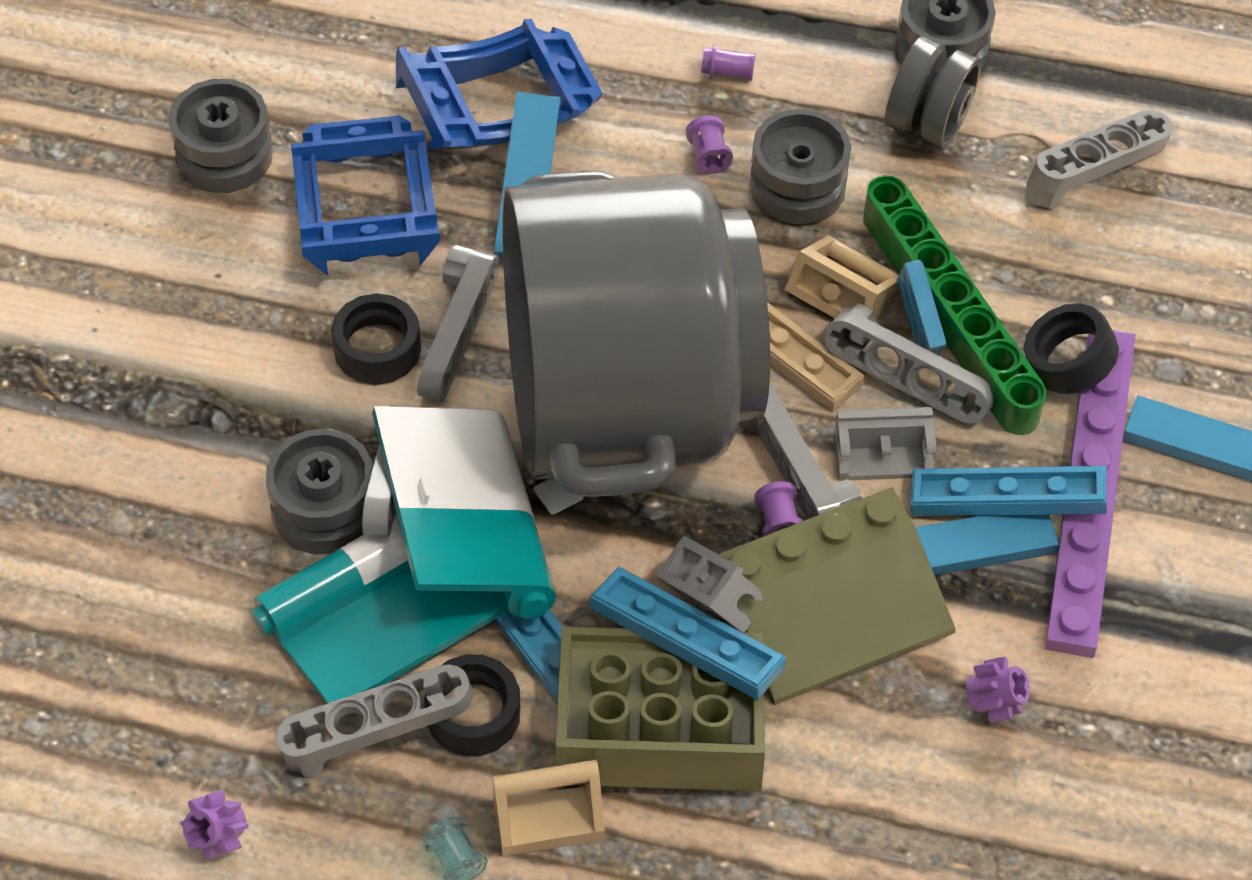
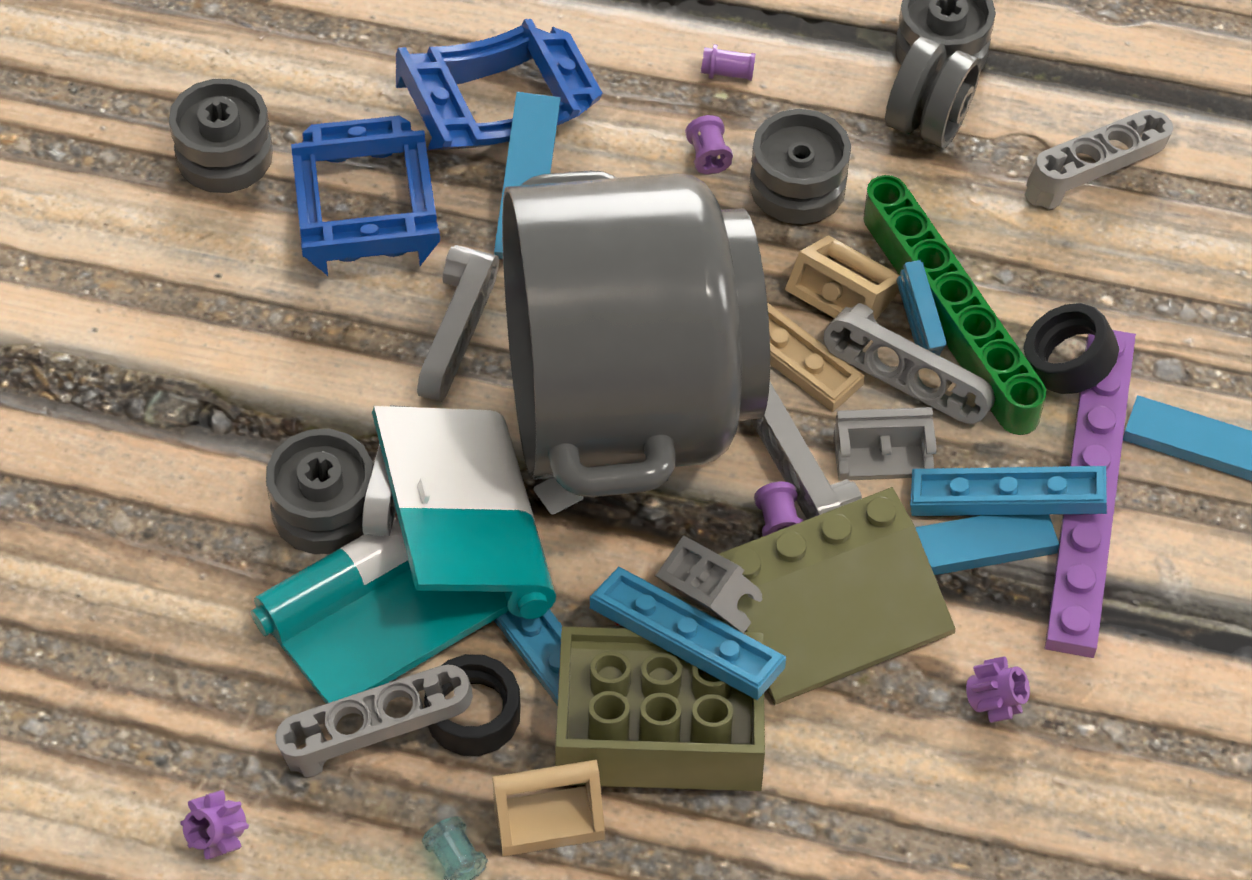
(373, 310): black tyre -> none

